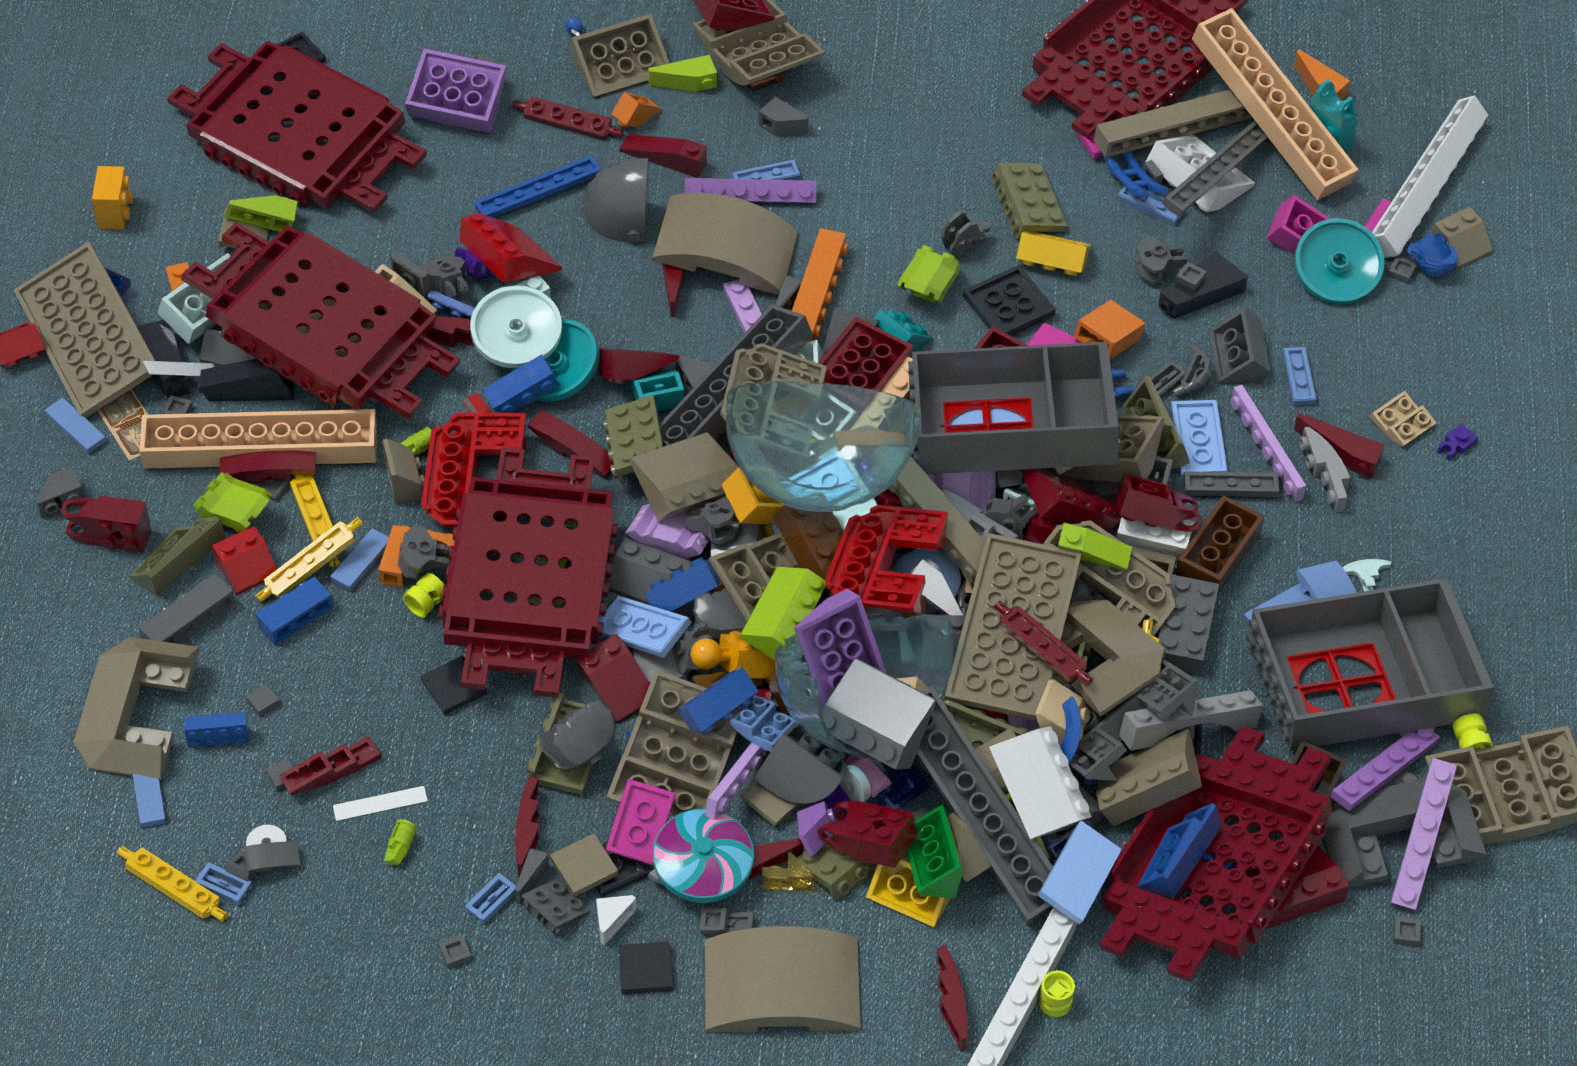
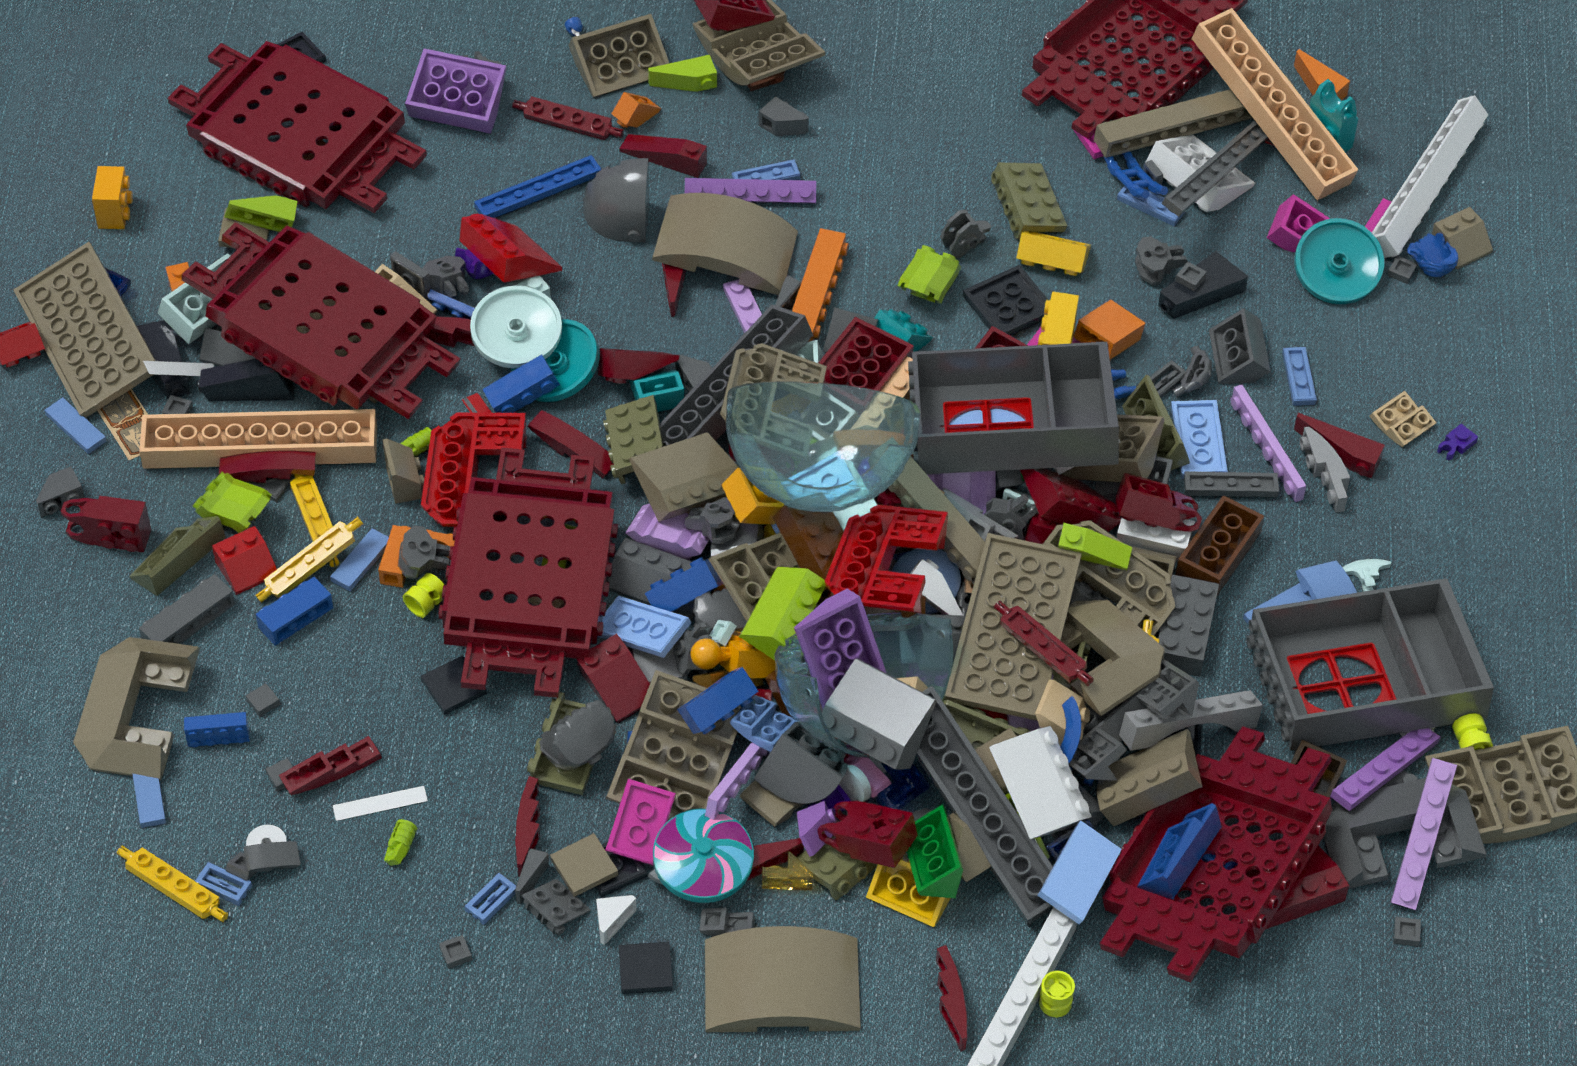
(722, 632): none -> light aqua tile
(1061, 319): none -> yellow brick

